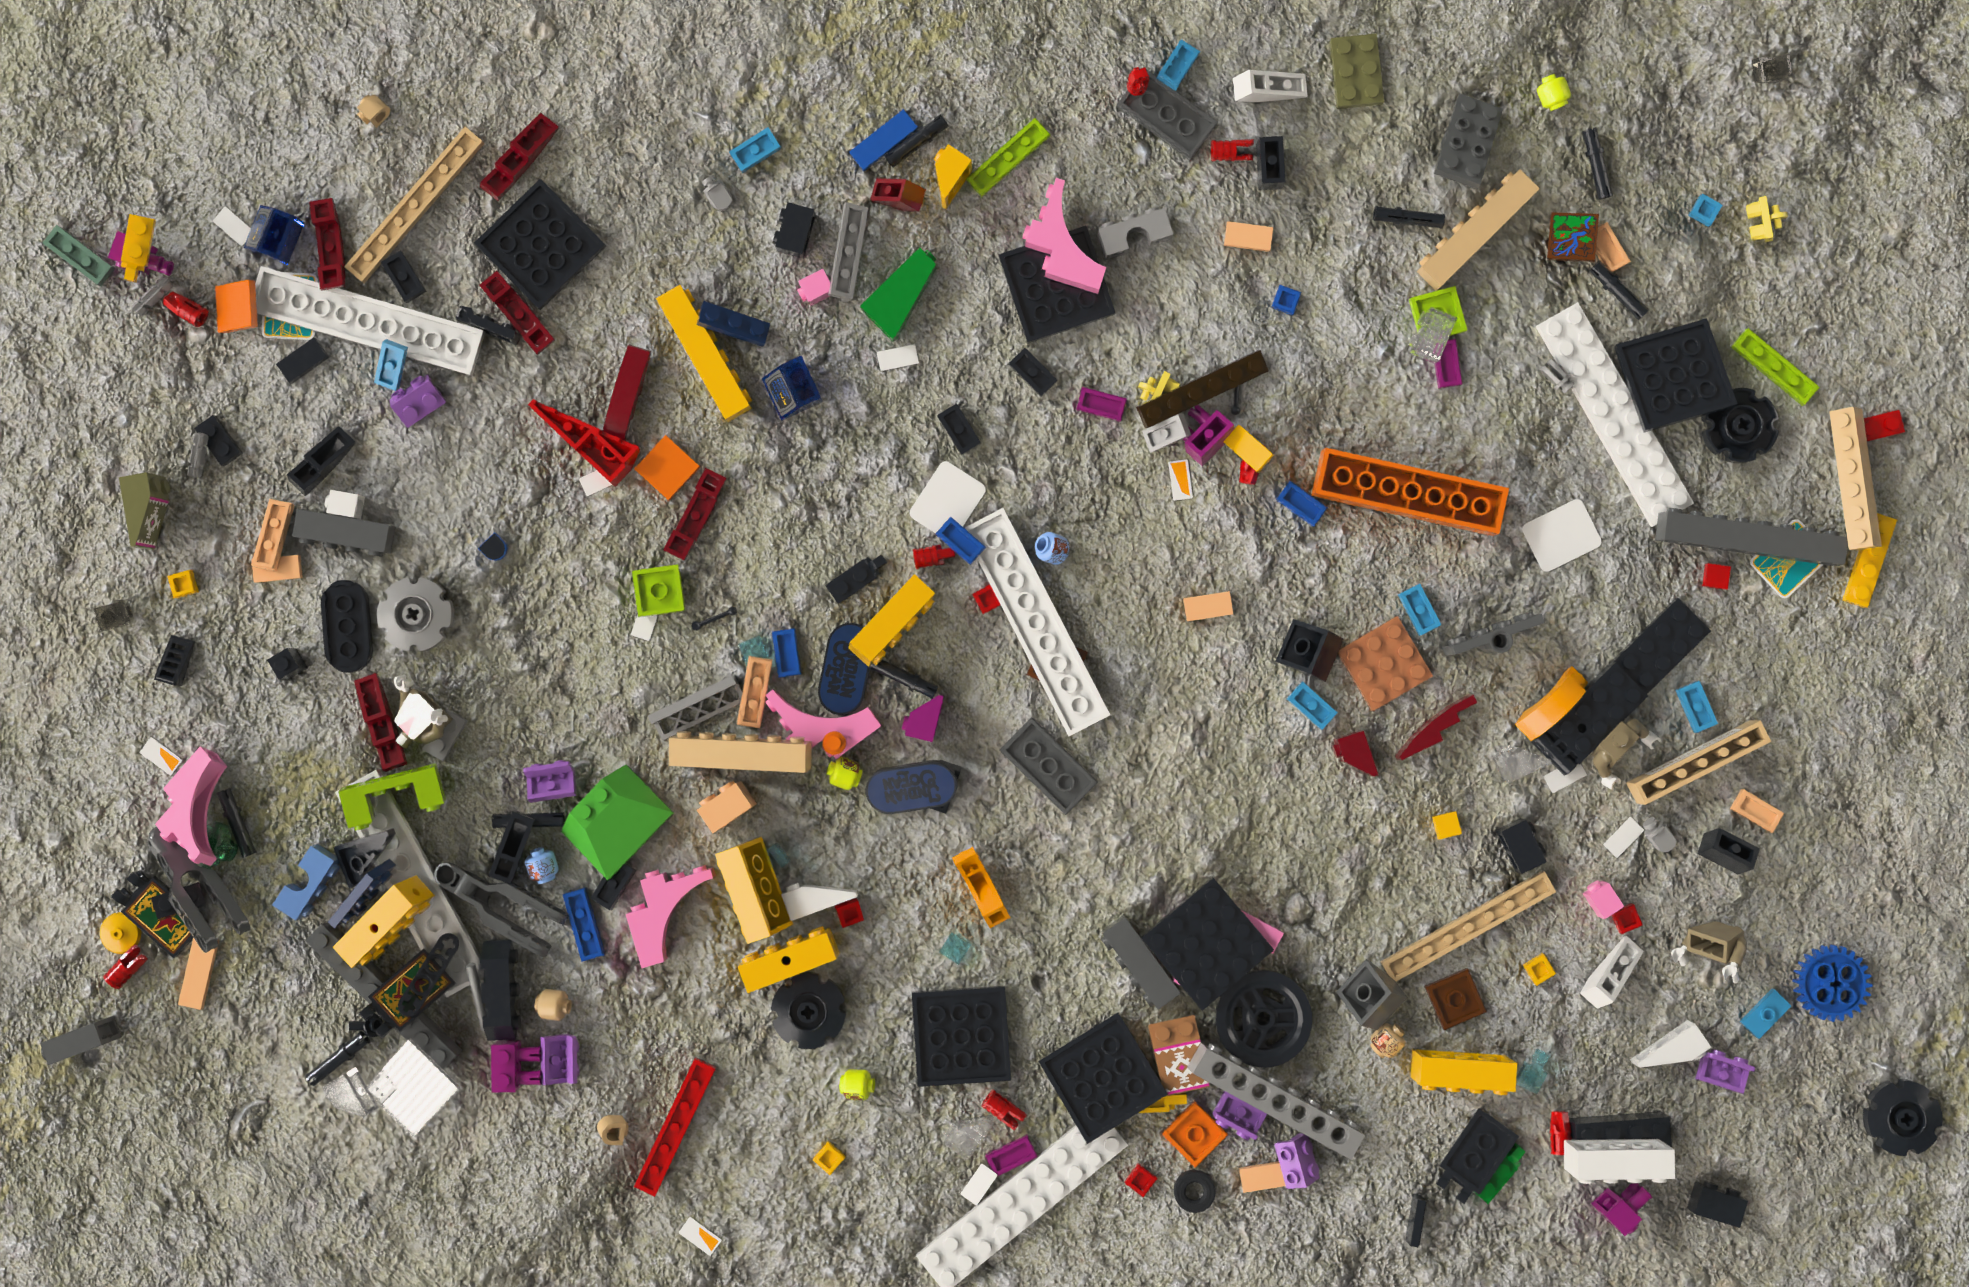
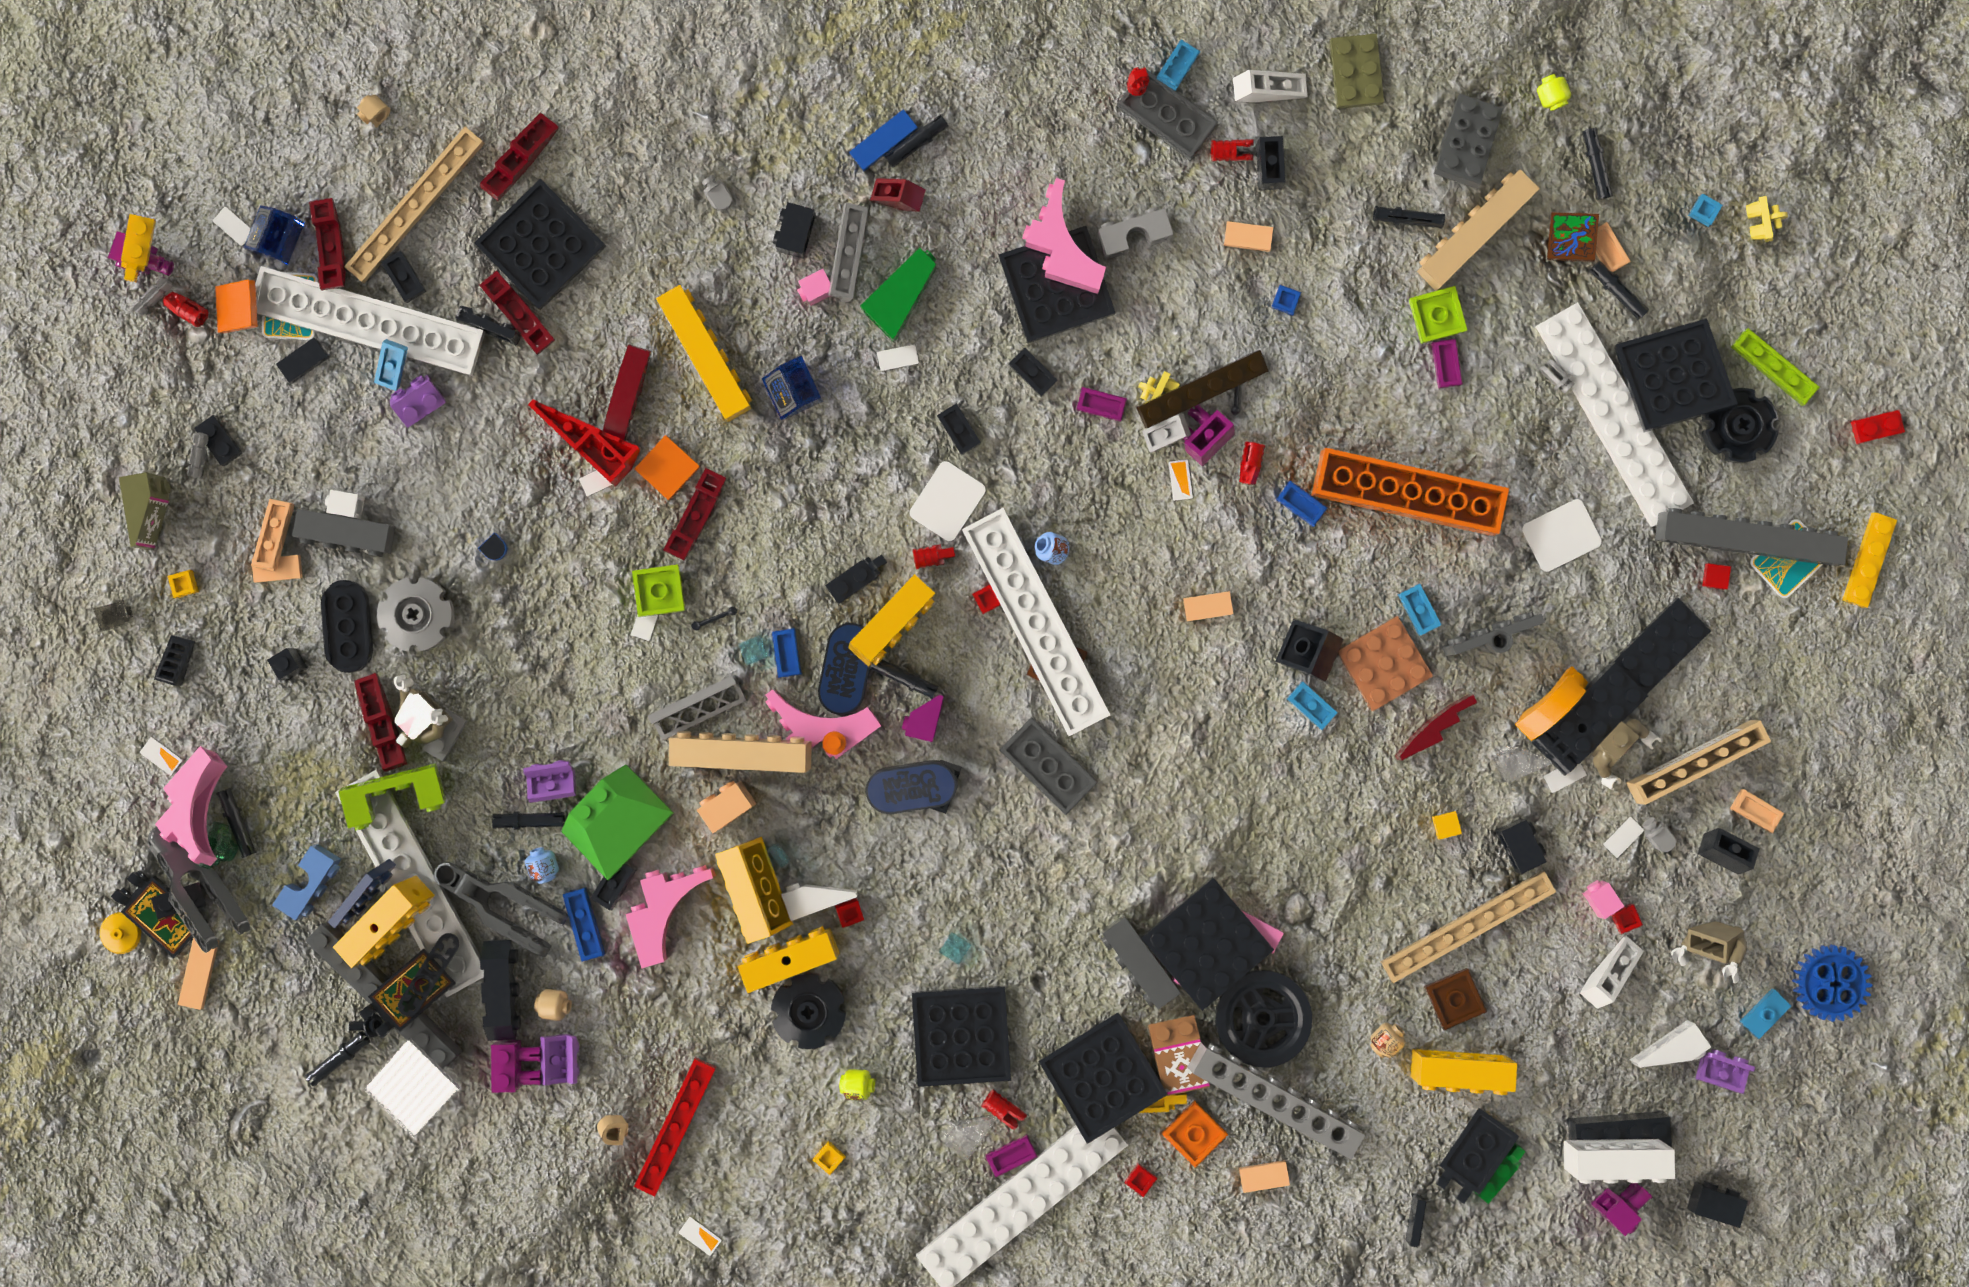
(78, 255): sand green plate -> none
(80, 1040): dark grey window -> none
(125, 968): red hinge -> none
(320, 460): black slope -> none
(350, 1094): clear slope -> none
(360, 854): black wing -> none
(476, 991): light grey bar -> none
(511, 847): black slope -> none
(733, 324): dark blue plate -> none
(754, 692): light nougat tile -> none
(755, 150): dark azure plate -> none
(844, 773): neon yellow head -> none
(951, 173): yellow slope -> none
(960, 540): blue tile -> none
(979, 1184): white sticker -> none
(981, 887): light orange arch -> none
(1008, 157): lime tile -> none
(1206, 1199): black tyre -> none
(1238, 1115): medium lavender bracket -> none
(1248, 448): yellow tile -> none
(1297, 1162): medium lavender bracket -> none
(1355, 752): dark red slope -> none
(1371, 995): dark grey slope -> none
(1432, 334): clear brick -> none
(1531, 1075): clear light blue plate -> none
(1539, 969): yellow tile -> none
(1559, 1131): red hinge -> none
(1696, 706): dark azure plate -> none
(1772, 69): clear smoke bracket -> none
(1855, 478): tan brick -> none
(1902, 1117): black piece -> none

